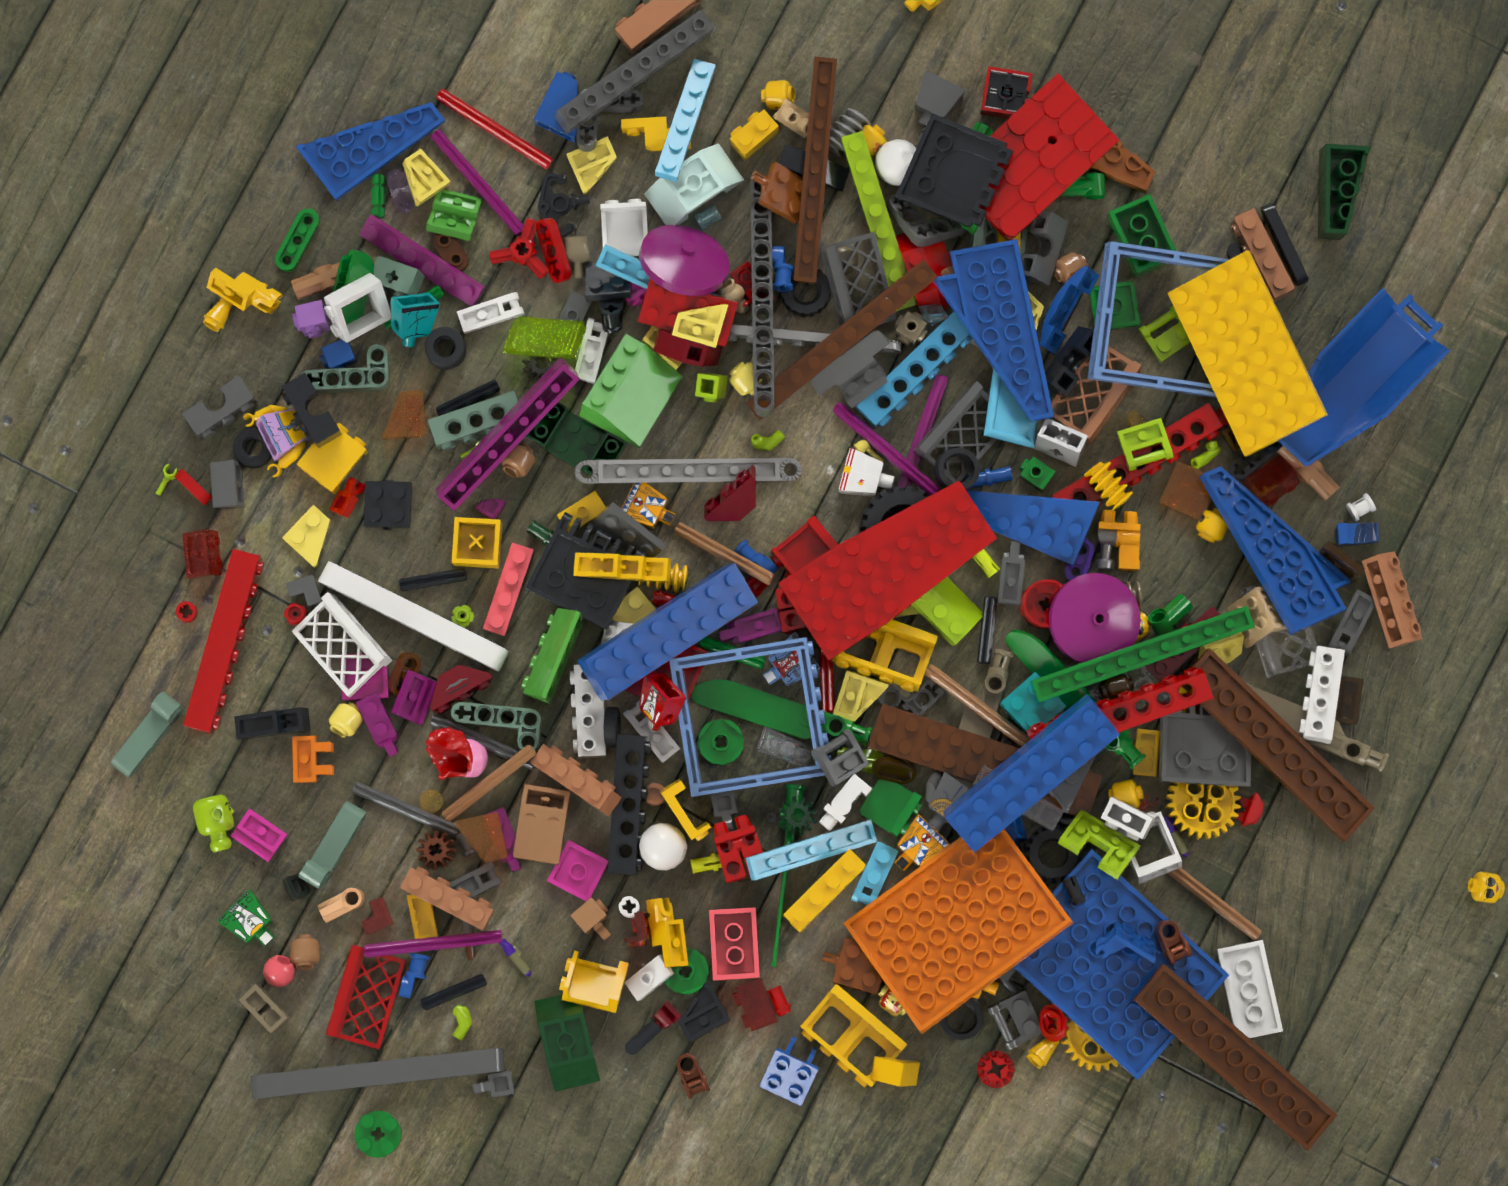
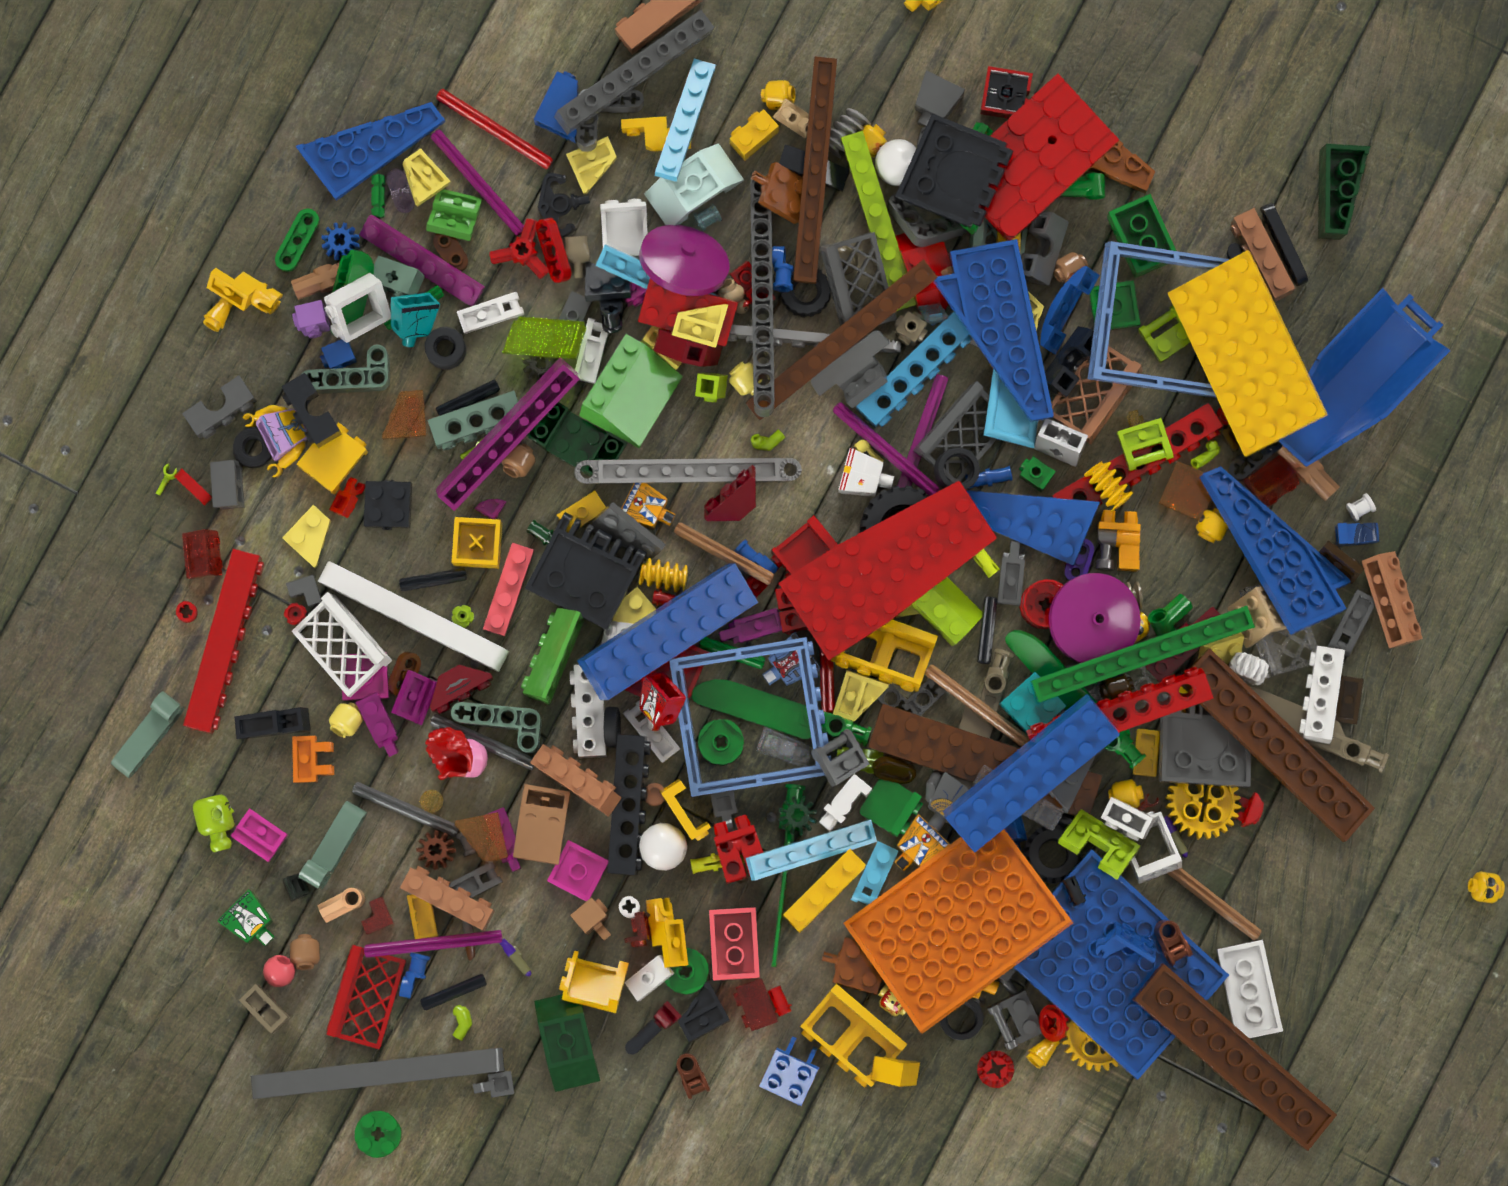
(343, 232): none -> blue gear
(489, 783): medium nougat axle -> none
(622, 567): yellow slope -> none
(1249, 668): none -> white gear

